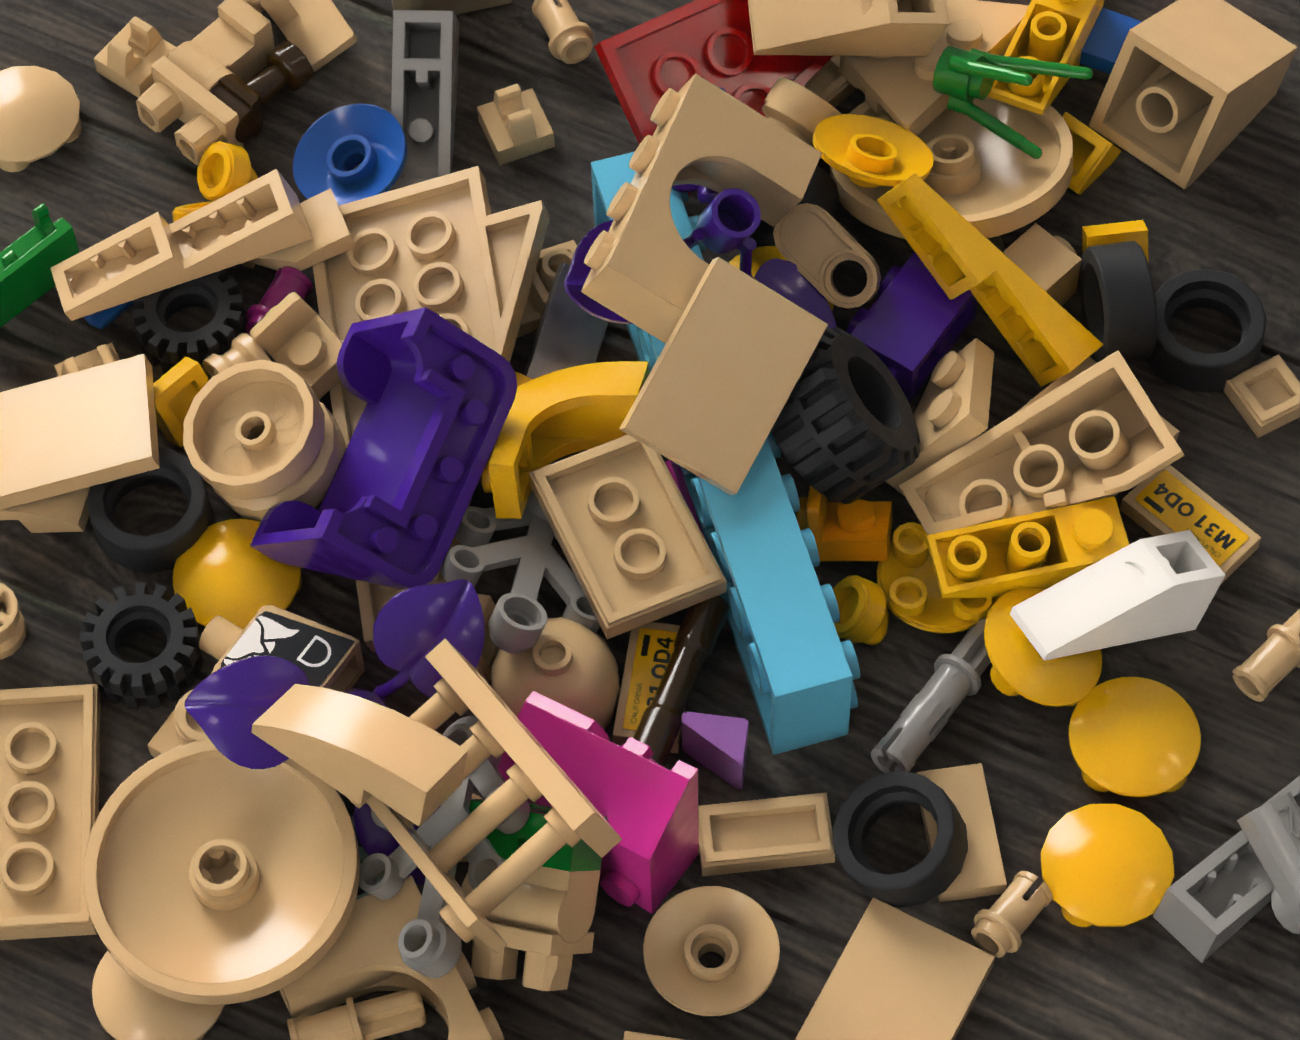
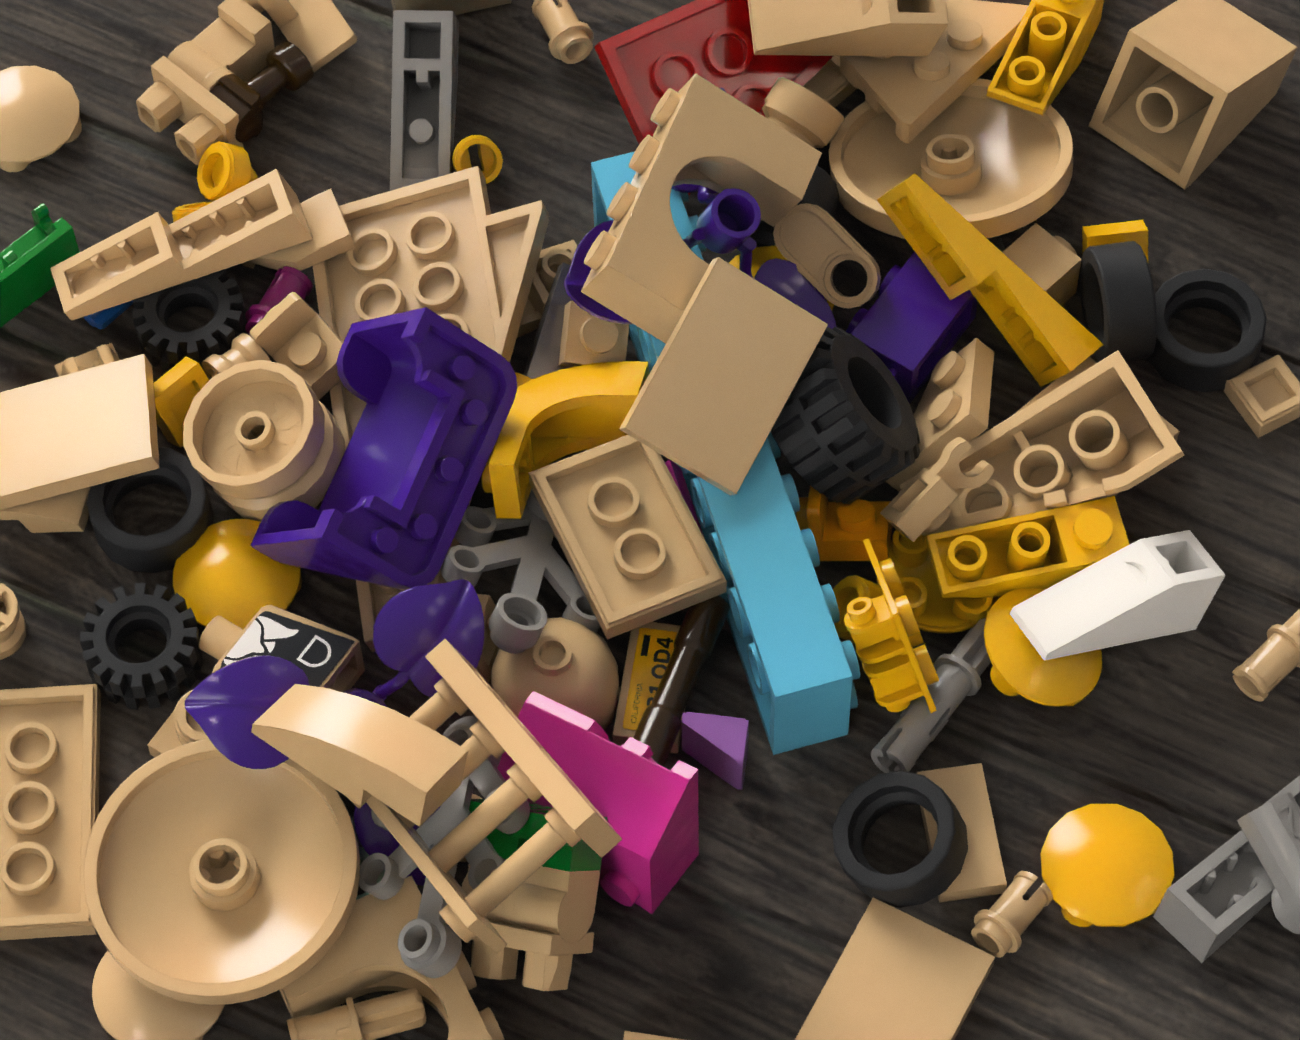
(130, 56): tan tile -> none
(343, 140): blue dish -> none
(488, 153): none -> yellow hinge
(515, 124): tan tile -> none
(590, 339): none -> tan plate
(705, 922): tan dish -> none
(765, 834): tan tile -> none
(872, 150): yellow dish -> none
(884, 640): none -> yellow hinge
(926, 499): none -> tan plate
(971, 75): green plant -> none
(1090, 154): yellow slope -> none
(1106, 40): blue tile -> none
(1134, 737): yellow dish -> none
(1175, 504): tile -> none

